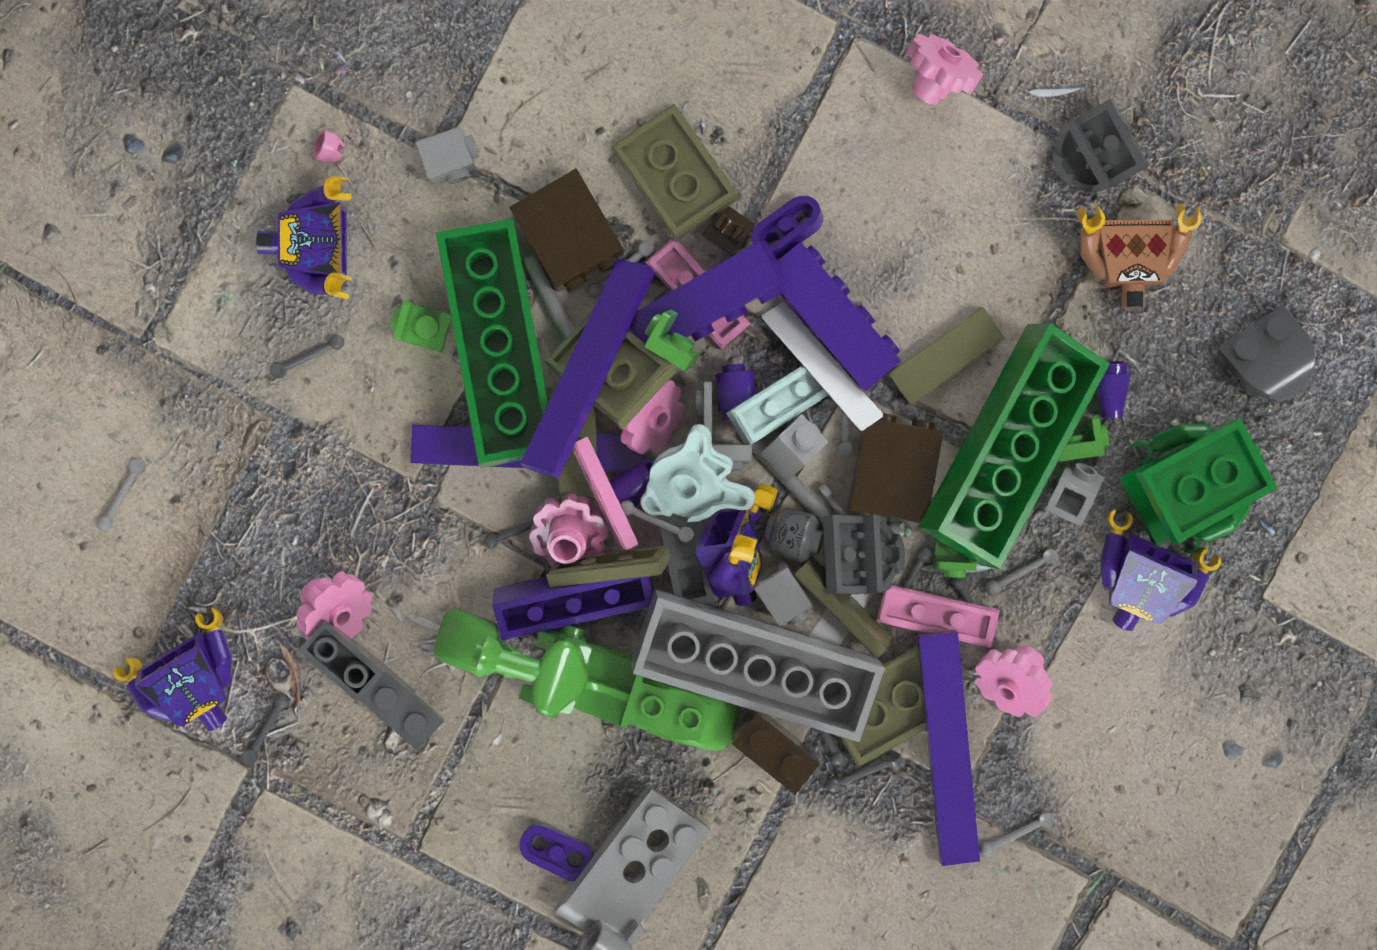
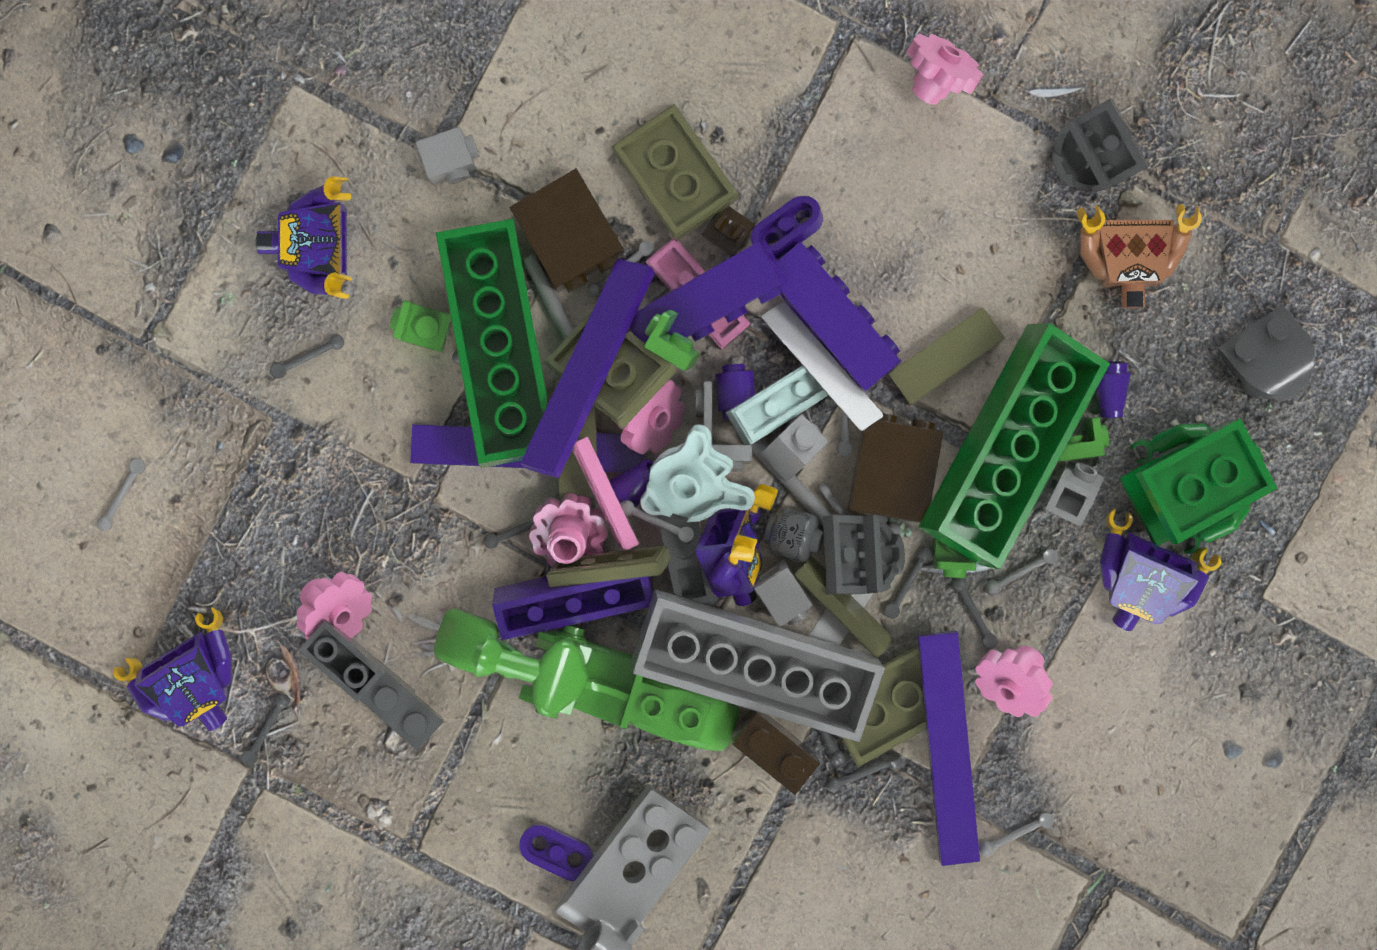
(326, 147): bright pink hinge -> none
(938, 613): bright pink tile -> none

